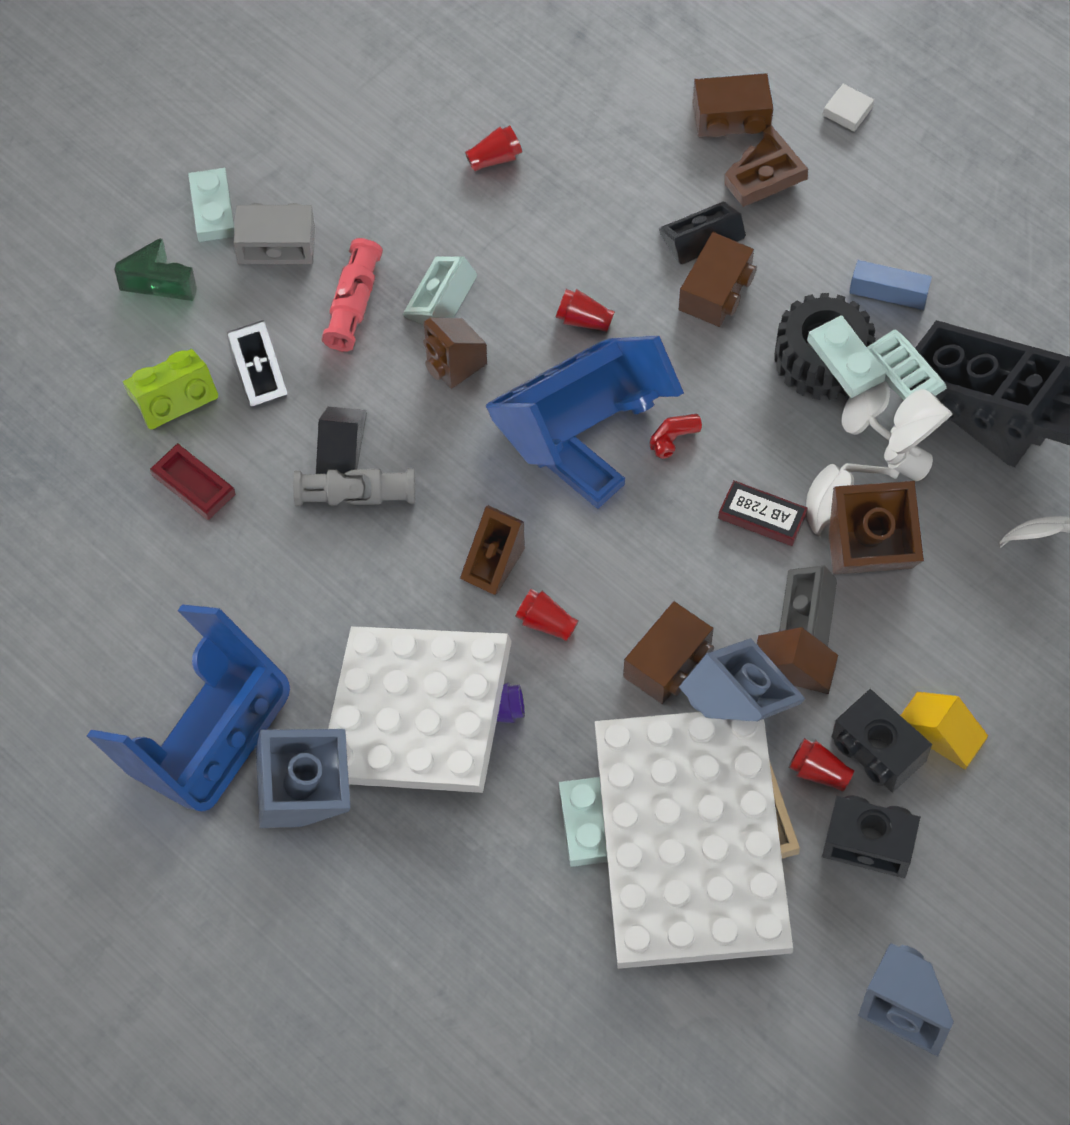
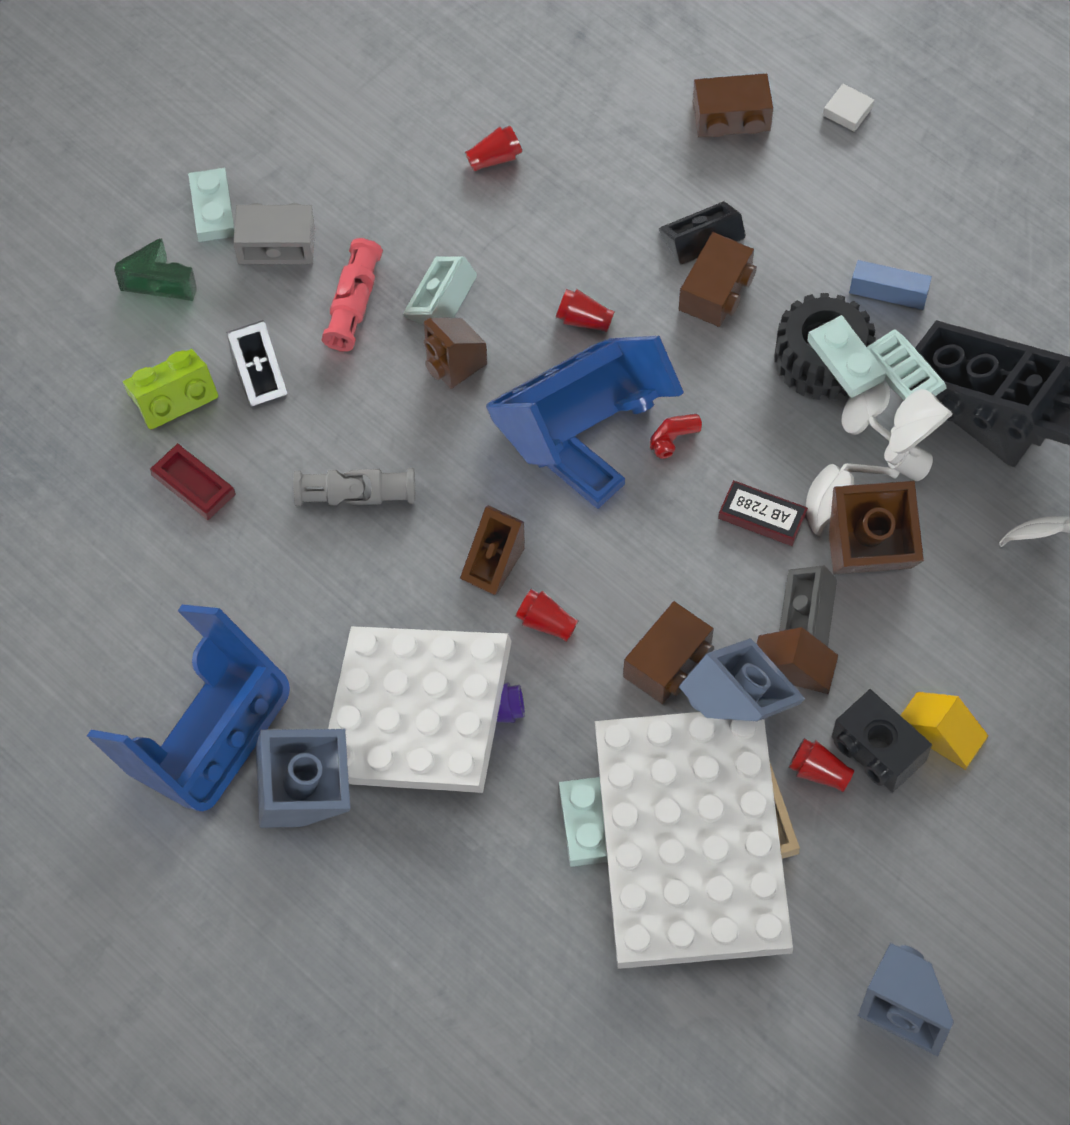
(339, 439): black slope -> none
(765, 169): reddish brown wing -> none
(849, 845): black brick -> none

